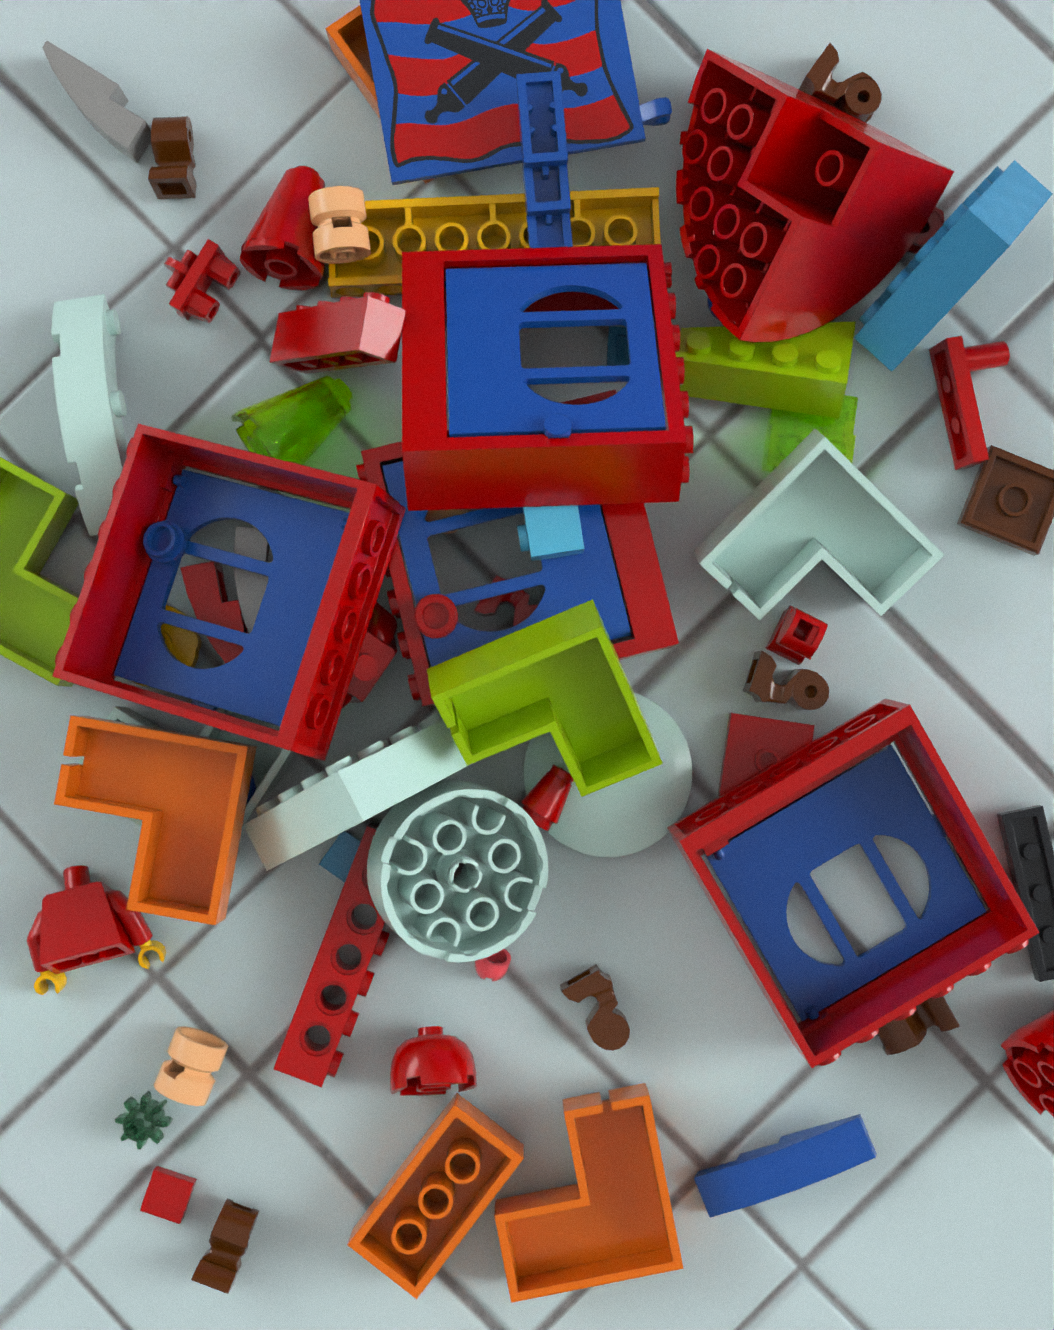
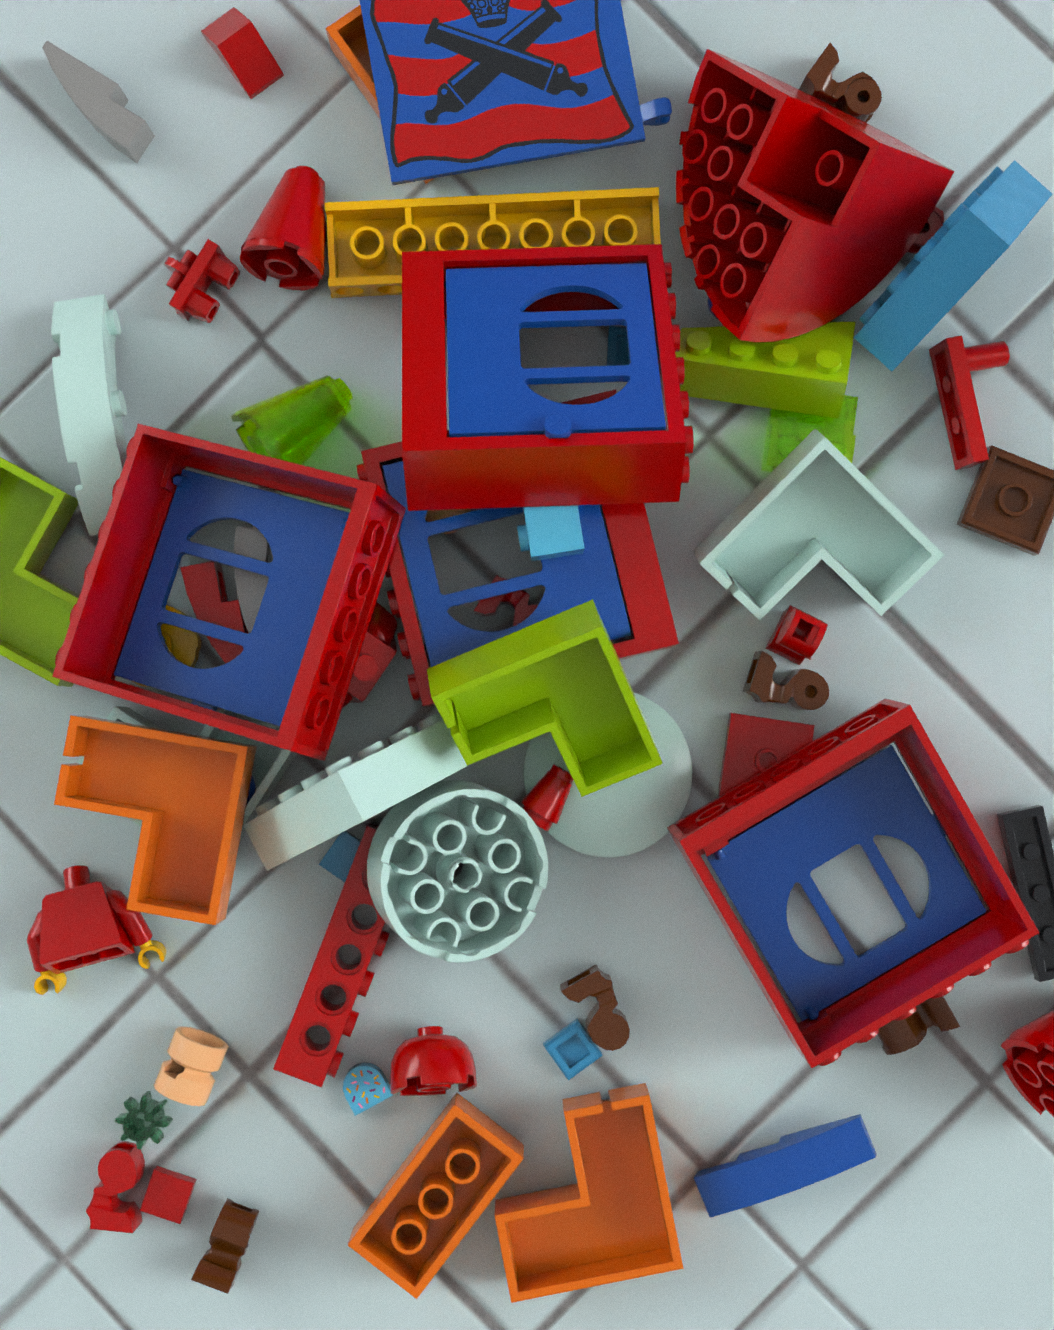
(118, 1171): none -> red leg
(165, 541): blue plate -> none
(173, 154): reddish brown leg -> none
(243, 52): none -> red slope
(338, 334): red brick -> none
(339, 217): light nougat wheel -> none
(365, 1087): none -> medium azure tile
(435, 616): red tile -> none
(495, 970): coral hinge -> none
(544, 159): blue slope -> none
(572, 1049): none -> dark azure tile

